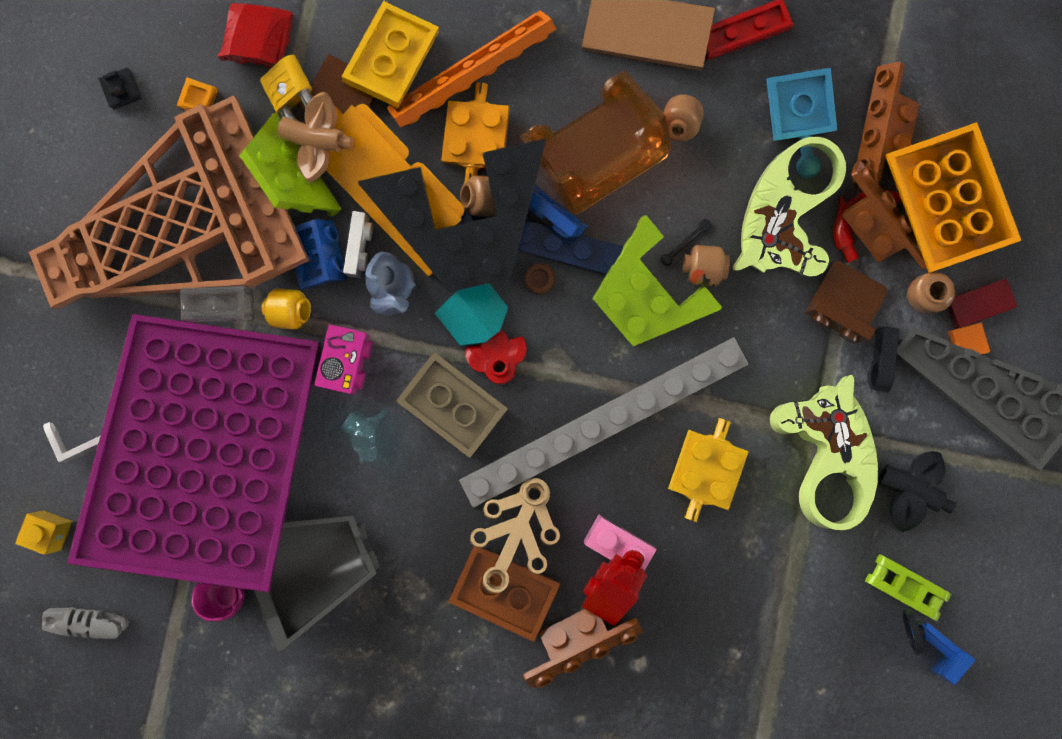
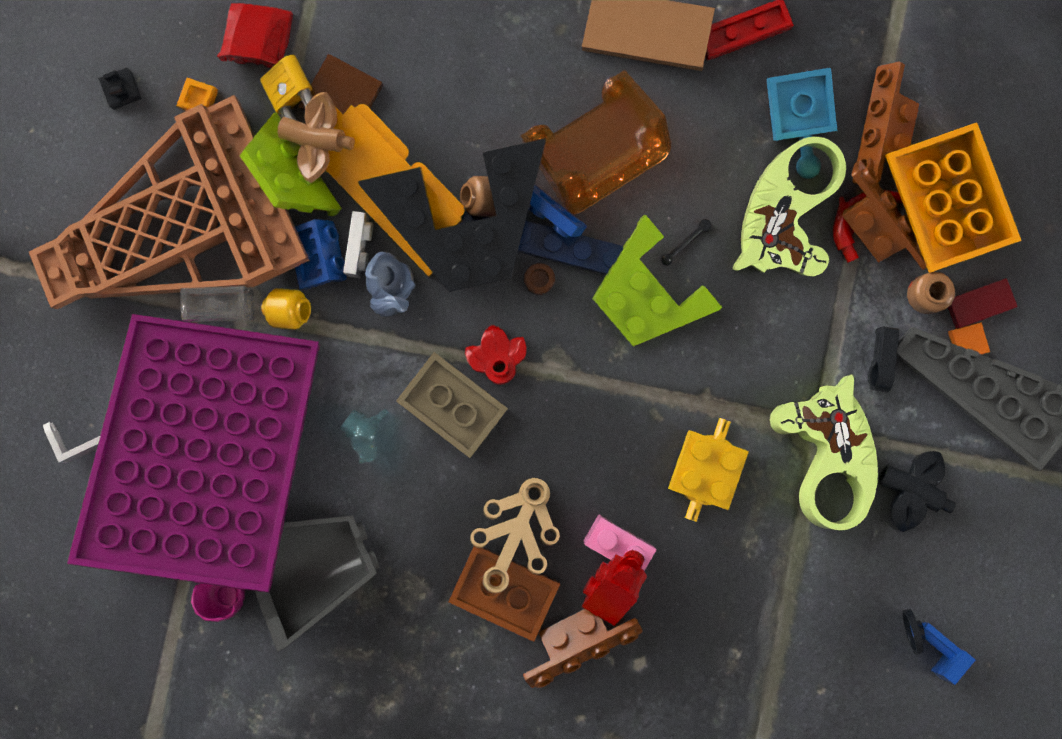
(43, 532): yellow brick -> none
(84, 623): light grey hinge -> none
(343, 360): dark pink brick -> none
(390, 54): yellow plate -> none
(471, 68): orange plate -> none
(473, 314): teal slope -> none
(474, 129): light orange plate -> none
(603, 422): light grey plate -> none
(683, 117): medium nougat head -> none
(706, 265): medium nougat head -> none
(847, 303): reddish brown bracket -> none
(908, 587): lime plate -> none

